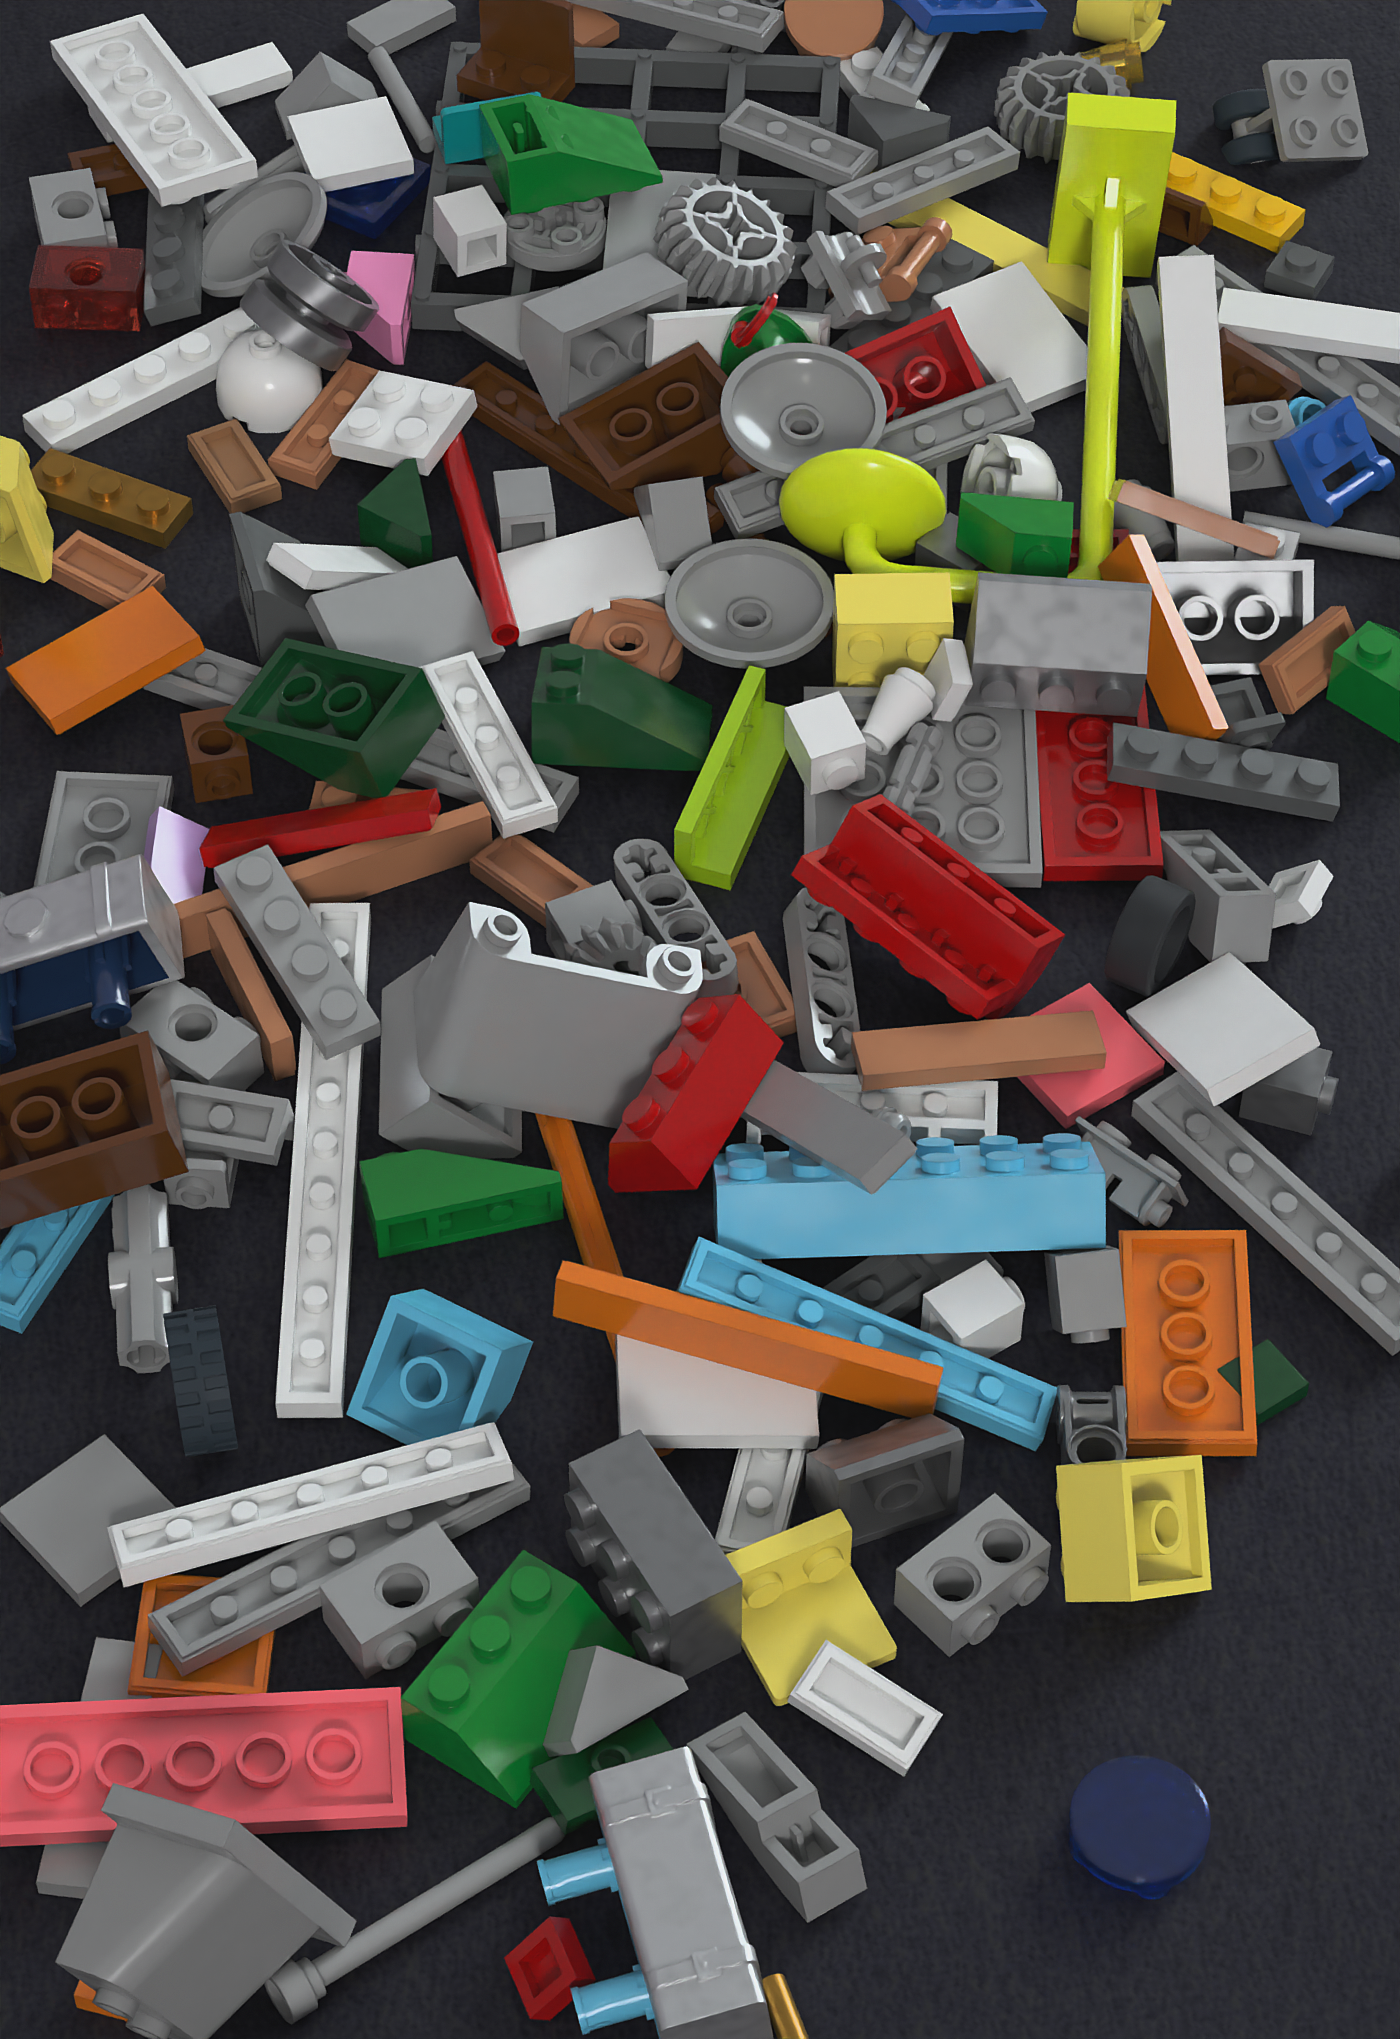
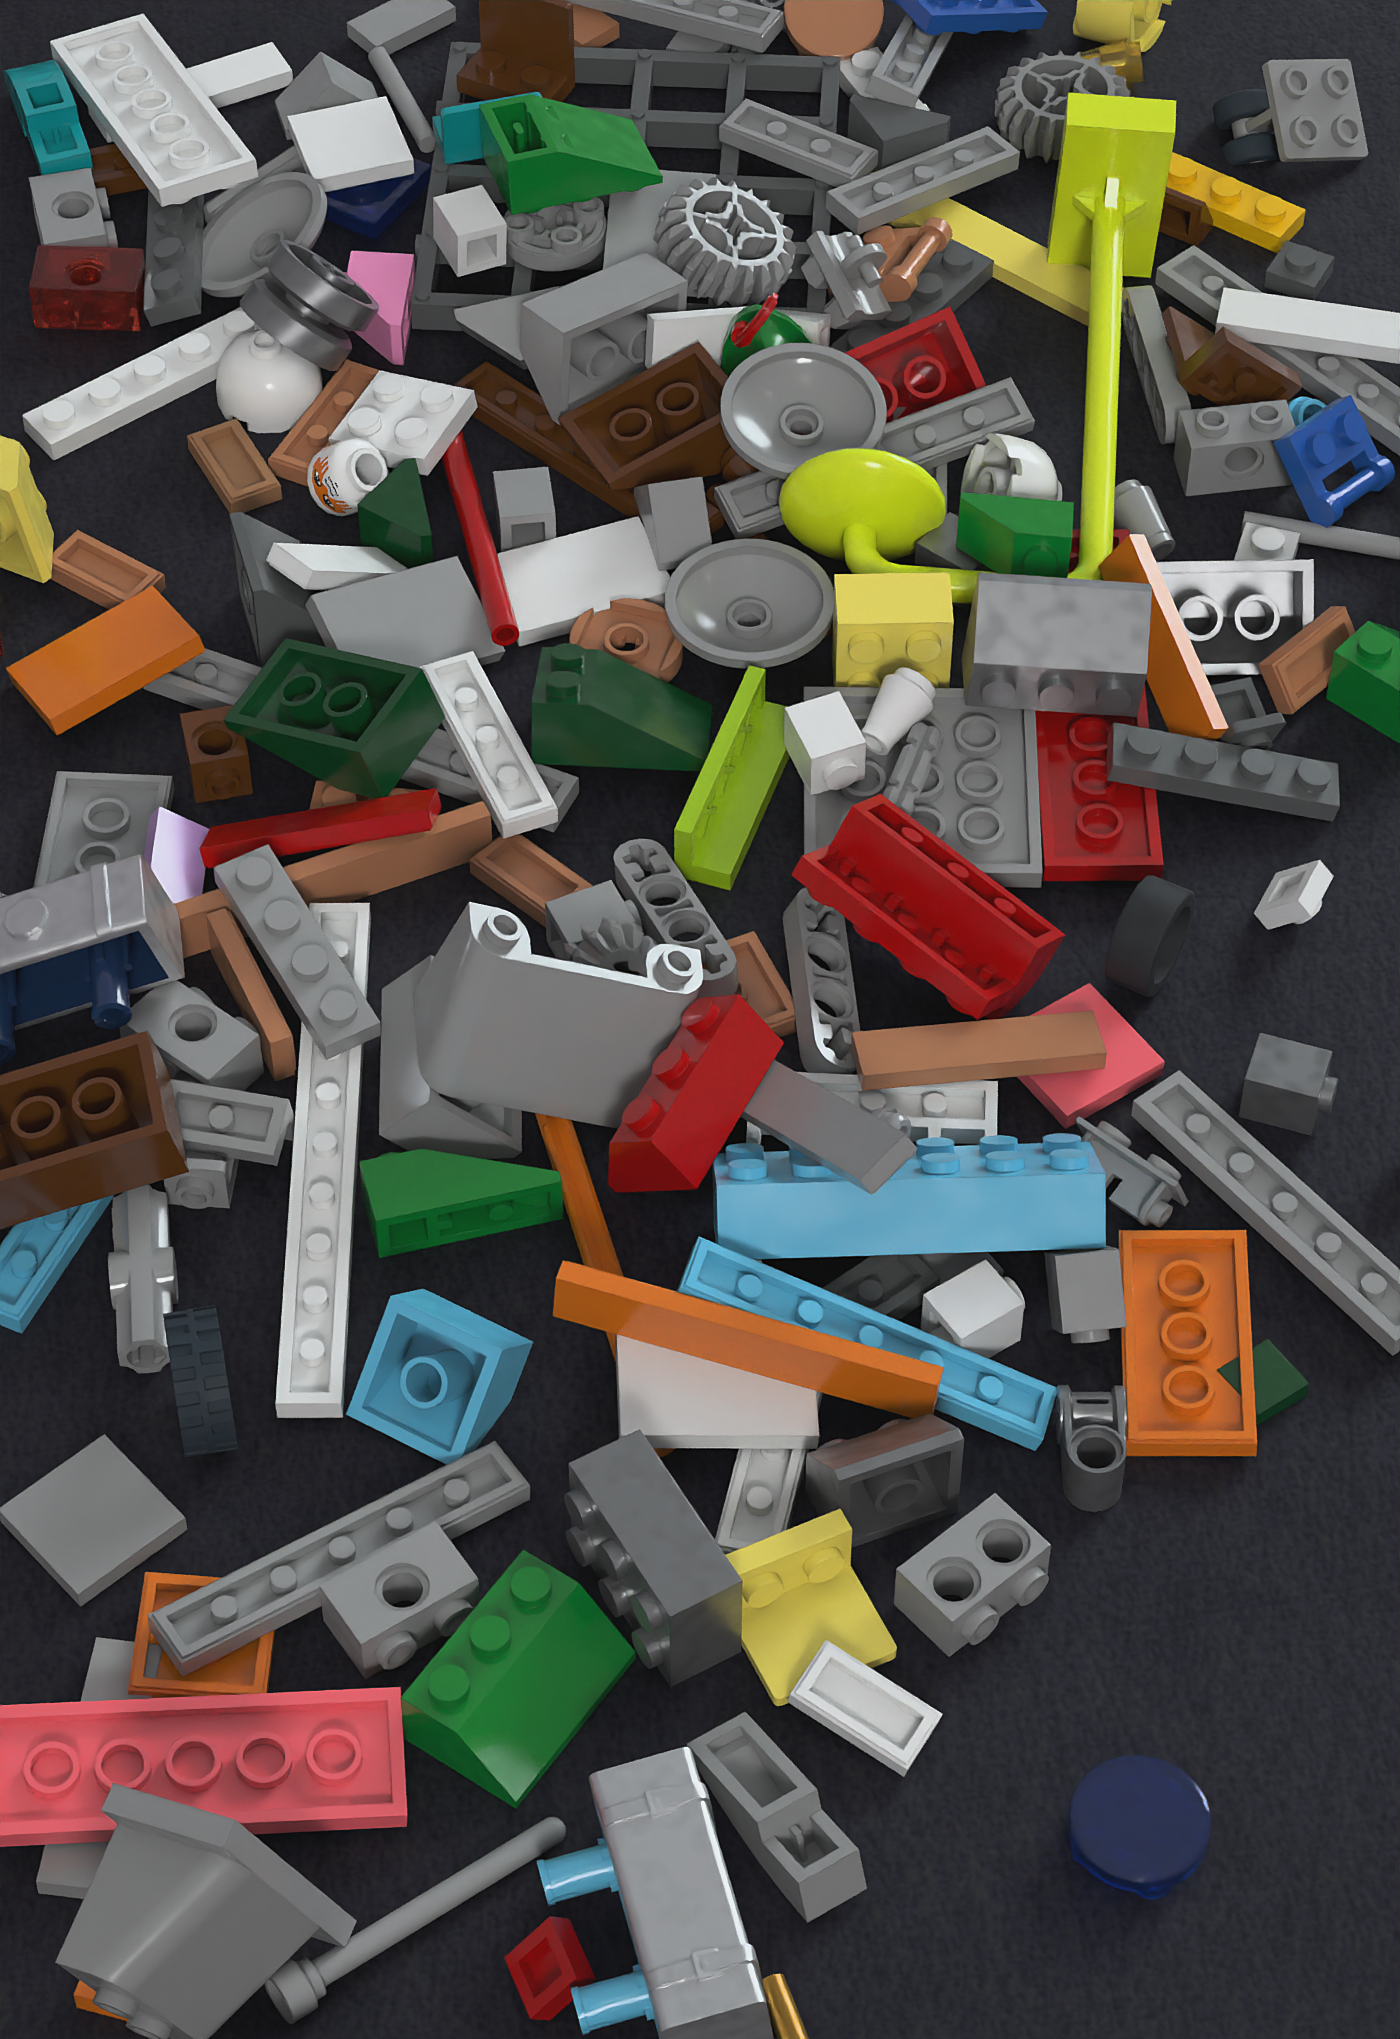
(48, 117): none -> teal slope
(111, 498): pearl gold plate -> none
(309, 1504): white tile -> none
(345, 475): none -> white head
(565, 1779): dark green plate -> none
(603, 1694): light grey slope -> none
(950, 677): white tile -> none
(1018, 335): white tile -> none
(1133, 1529): light yellow slope -> none
(1194, 398): white tile -> none
(1194, 518): nougat tile -> none
(1223, 1028): white tile -> none
(1231, 901): light grey slope -> none

